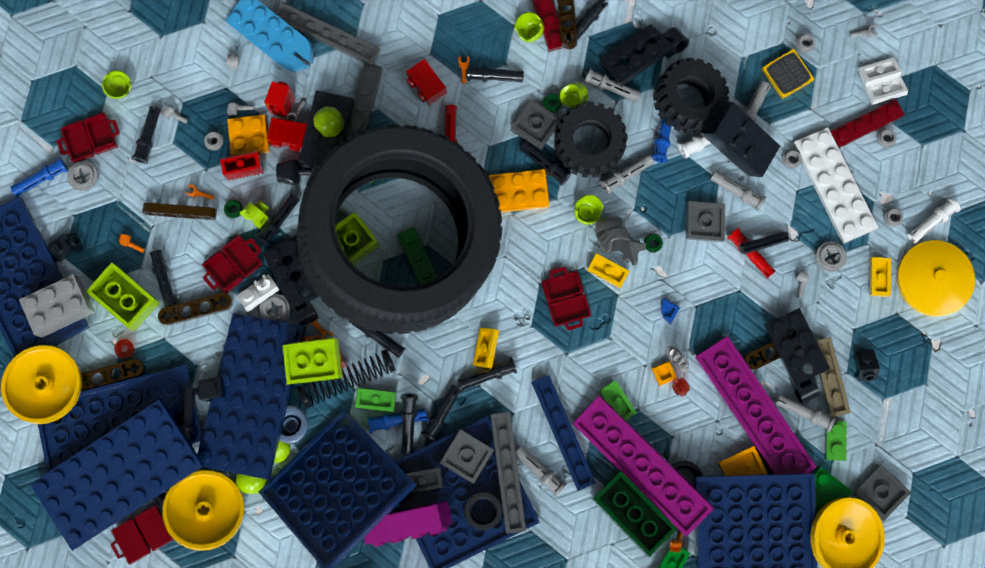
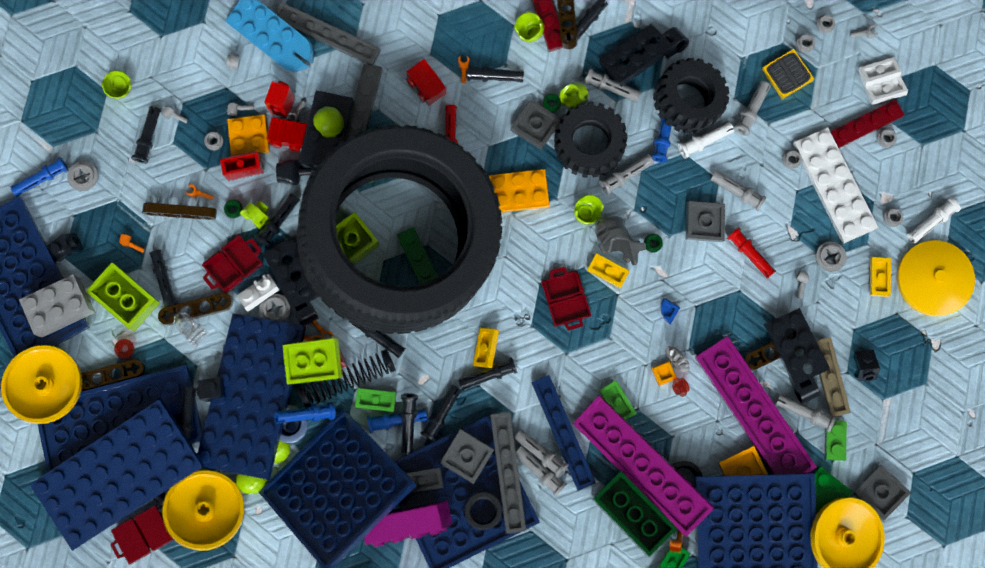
(81, 138): dark red piece -> none
(192, 331): none -> clear piece
(312, 413): none -> blue pin
(548, 458): none -> light grey pin
(552, 168): black pin -> none
(740, 139): black brick -> none
(764, 242): black axle -> none
(827, 19): none -> light grey plate

